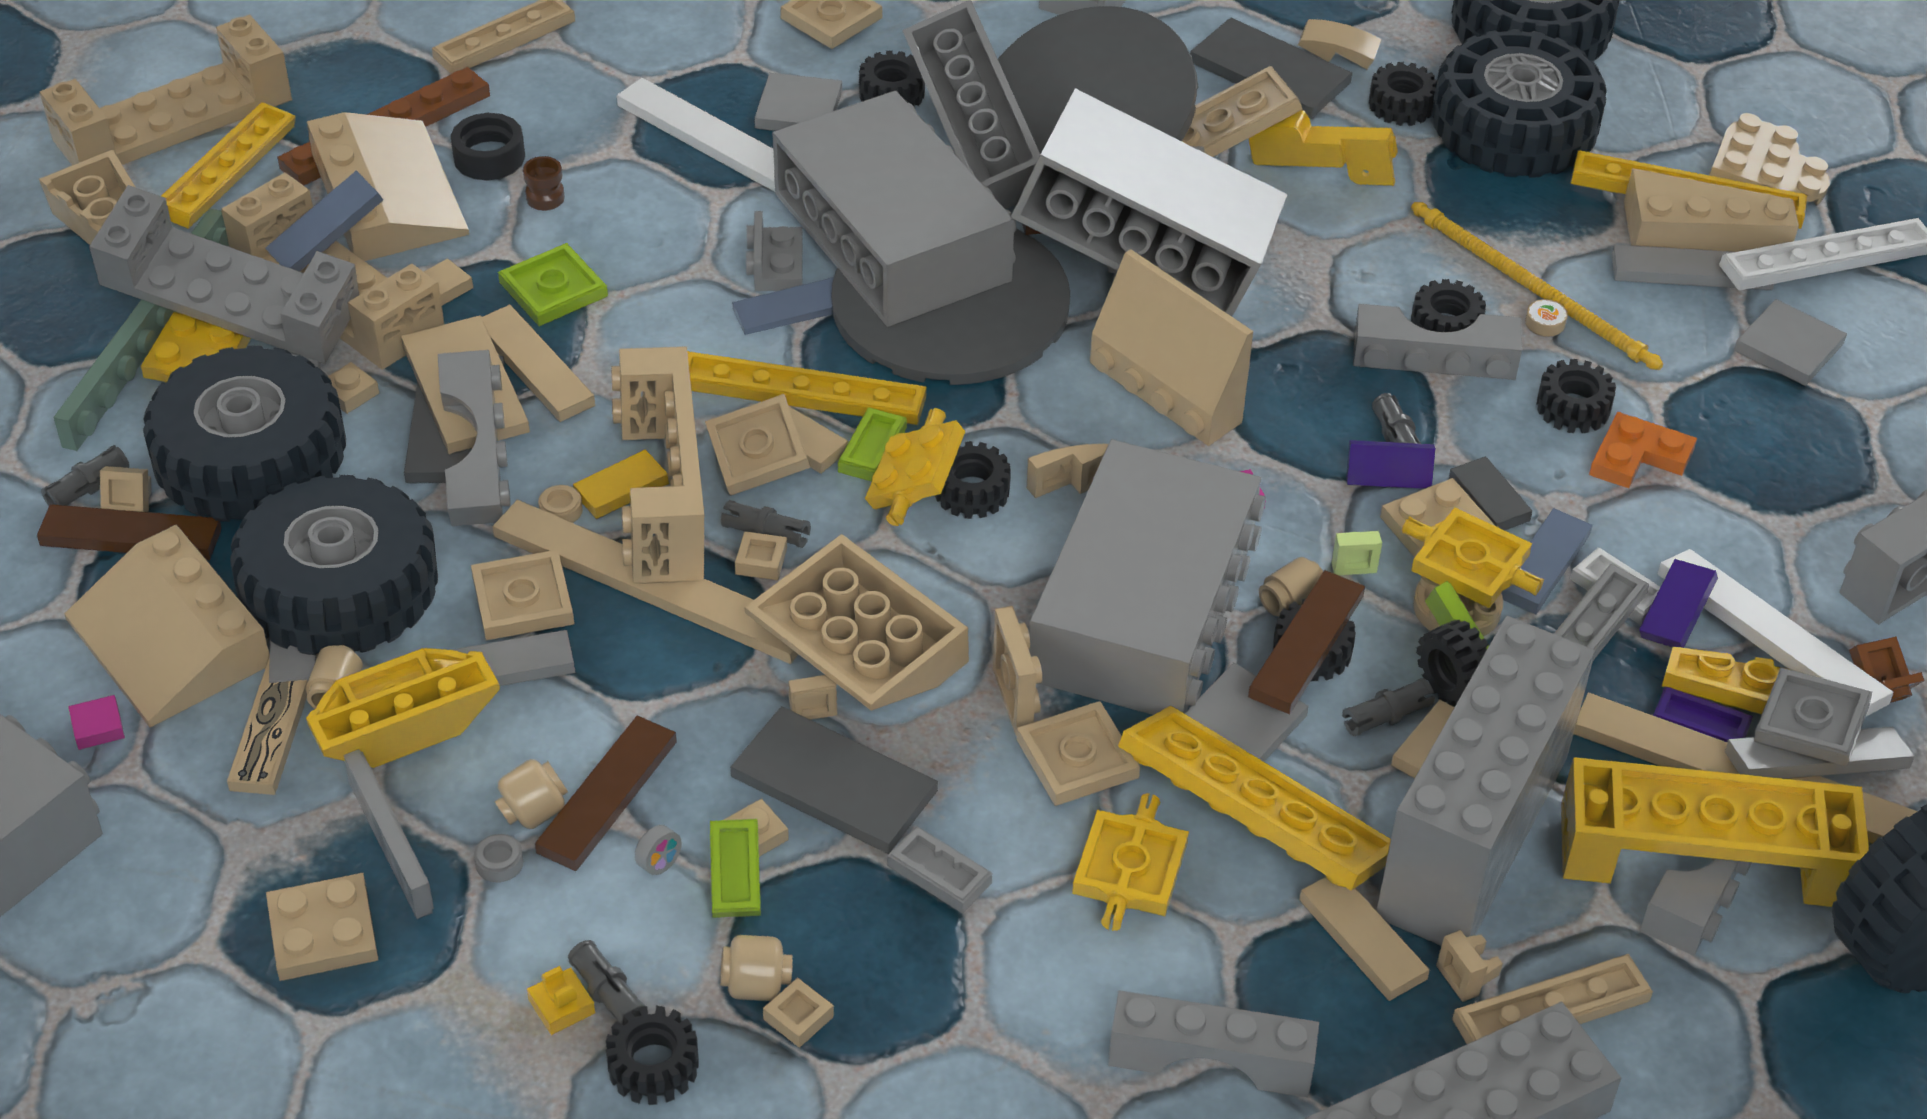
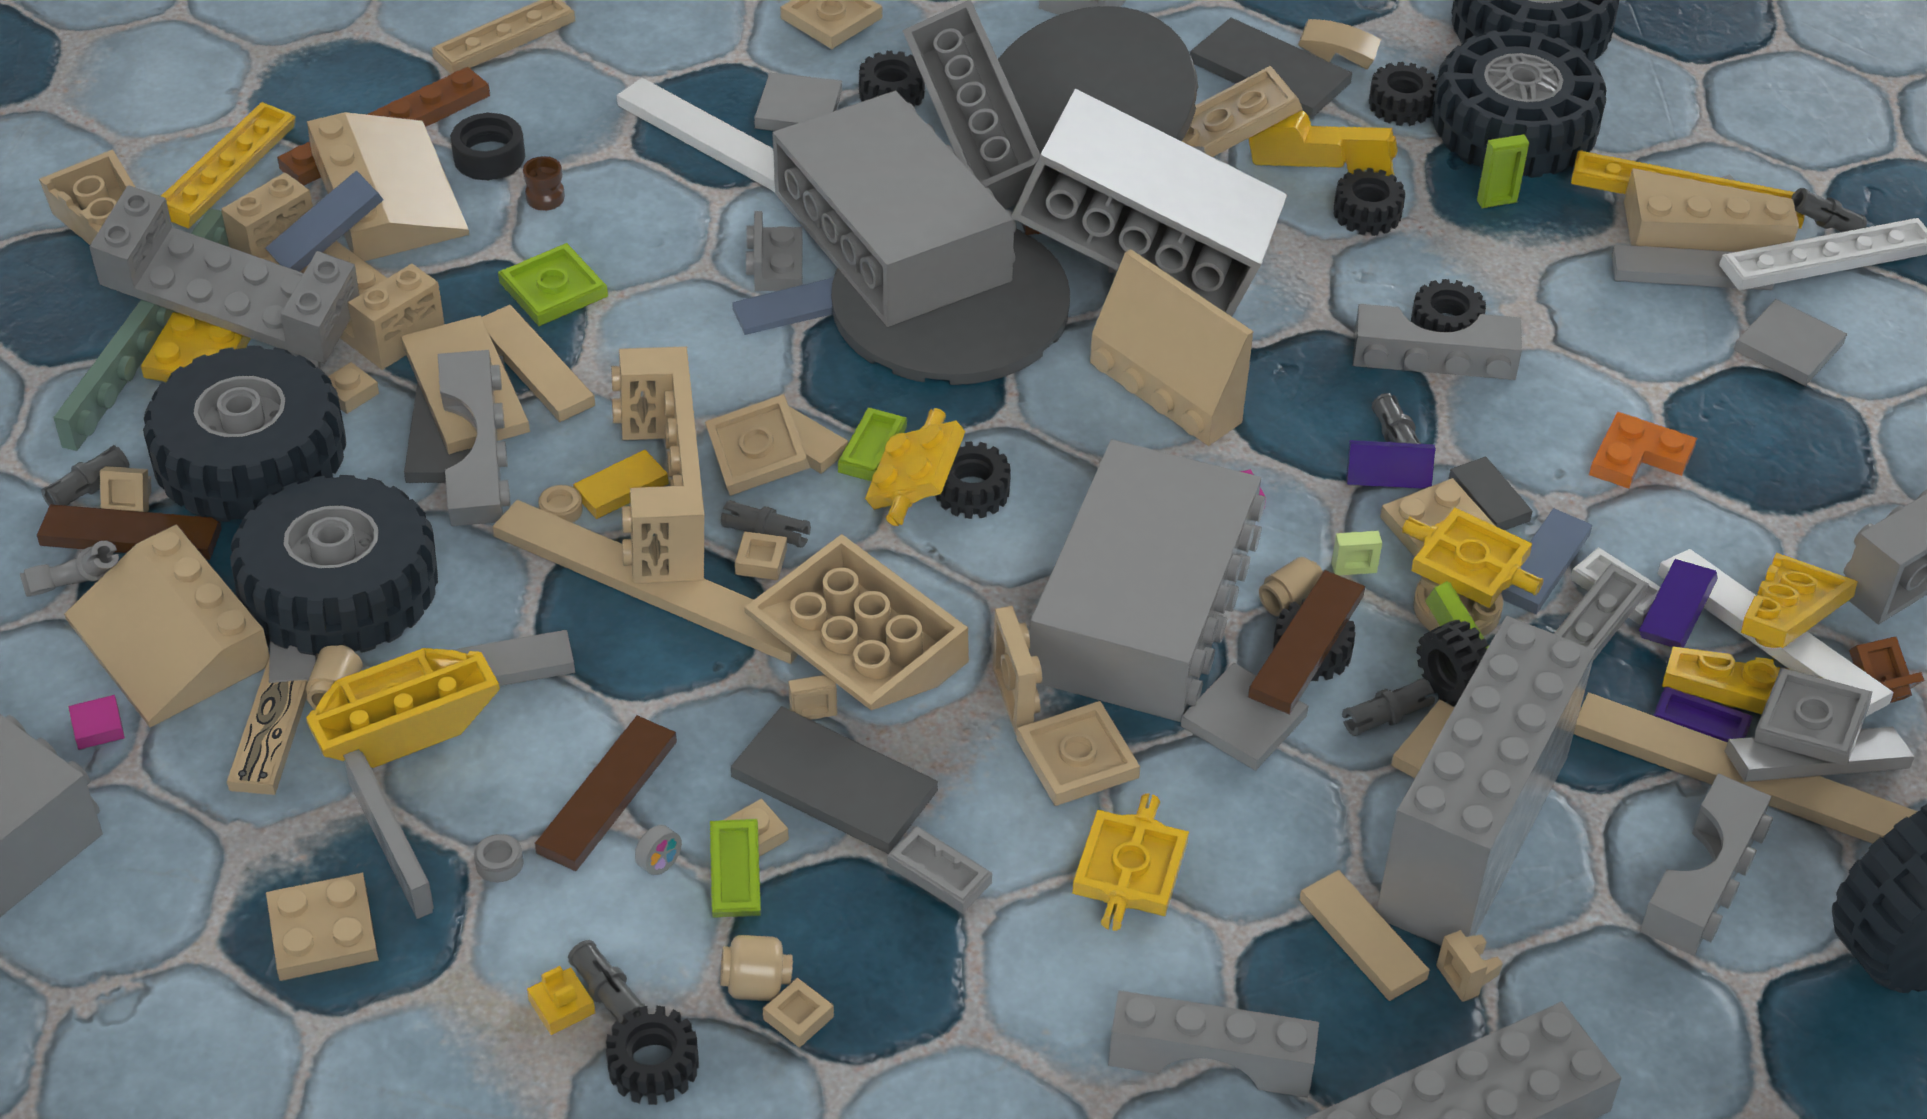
(88, 566): none -> light grey piece
(177, 111): tan plate -> none
(451, 280): tan tile -> none
(522, 594): tan plate -> none
(531, 794): tan head -> none
(803, 387): yellow tile -> none
(1063, 467): tan slope -> none
(1258, 797): yellow plate -> none
(1383, 206): none -> black tyre
(1502, 171): none -> lime tile
(1546, 317): tile -> none
(1573, 411): black tyre -> none
(1585, 993): tan tile -> none
(1635, 349): yellow hose -> none
(1710, 816): yellow plate -> none
(1769, 157): tan plate -> none
(1794, 601): none -> yellow wing
(1827, 212): none -> dark grey pin

